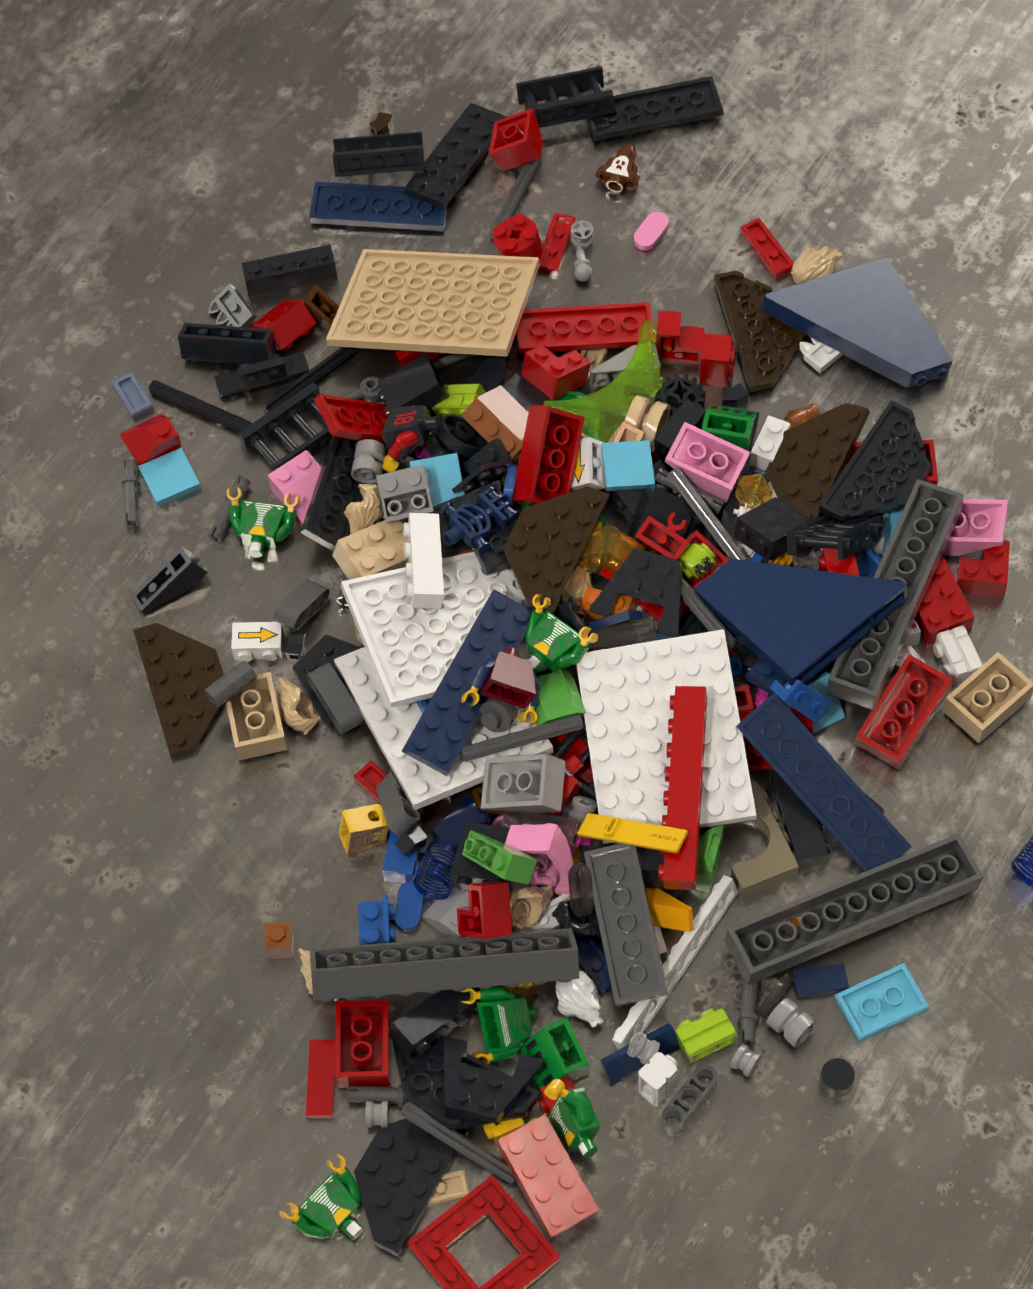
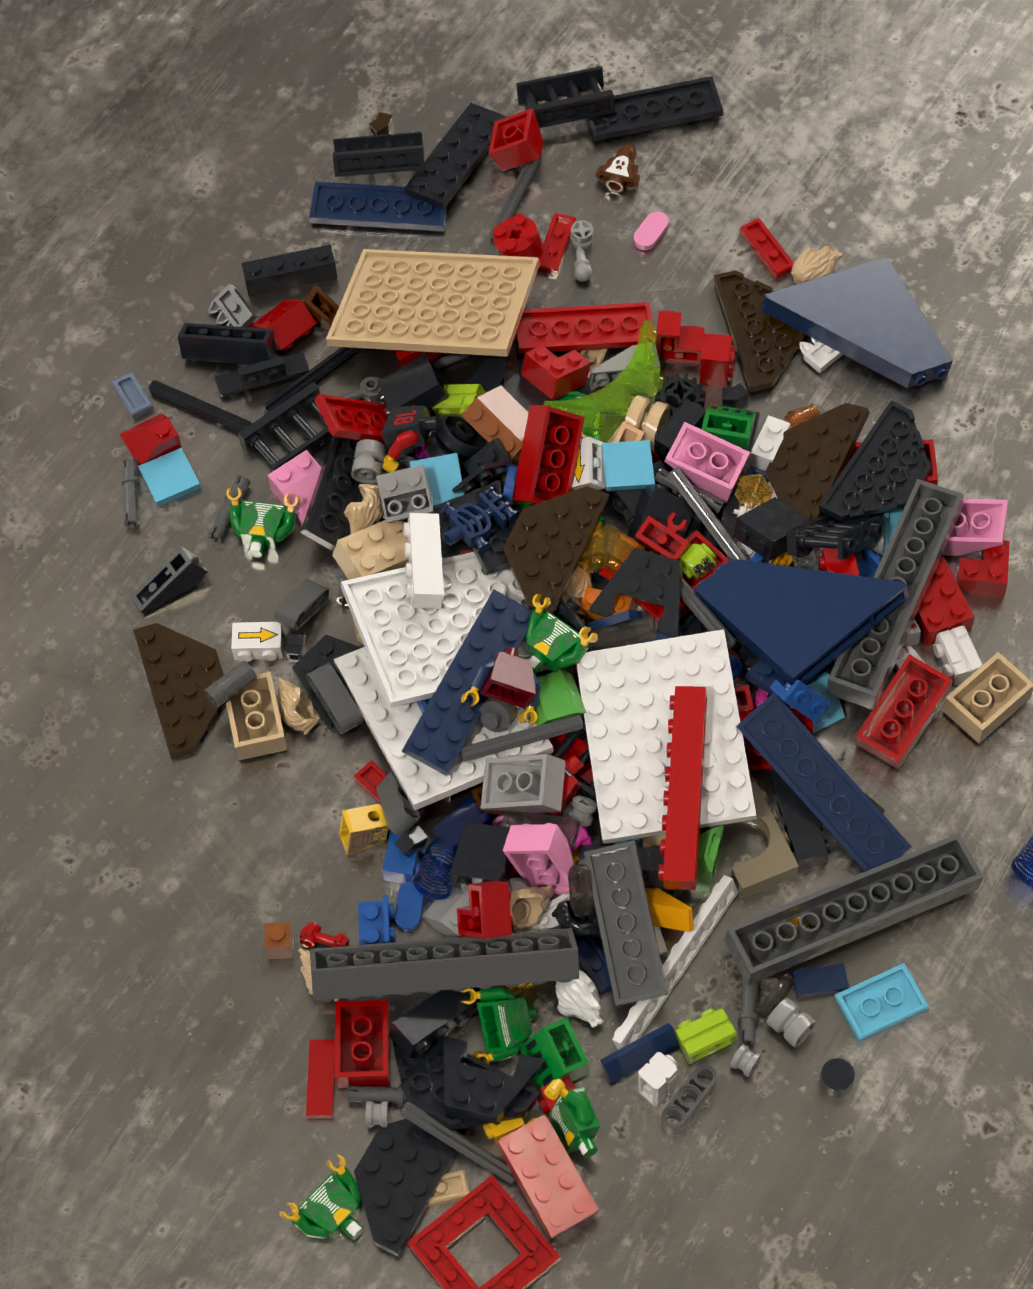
(312, 934): none -> red bar
(499, 858): bright green slope -> none
(632, 833): yellow piece -> none
(643, 1048): light grey wheel -> none

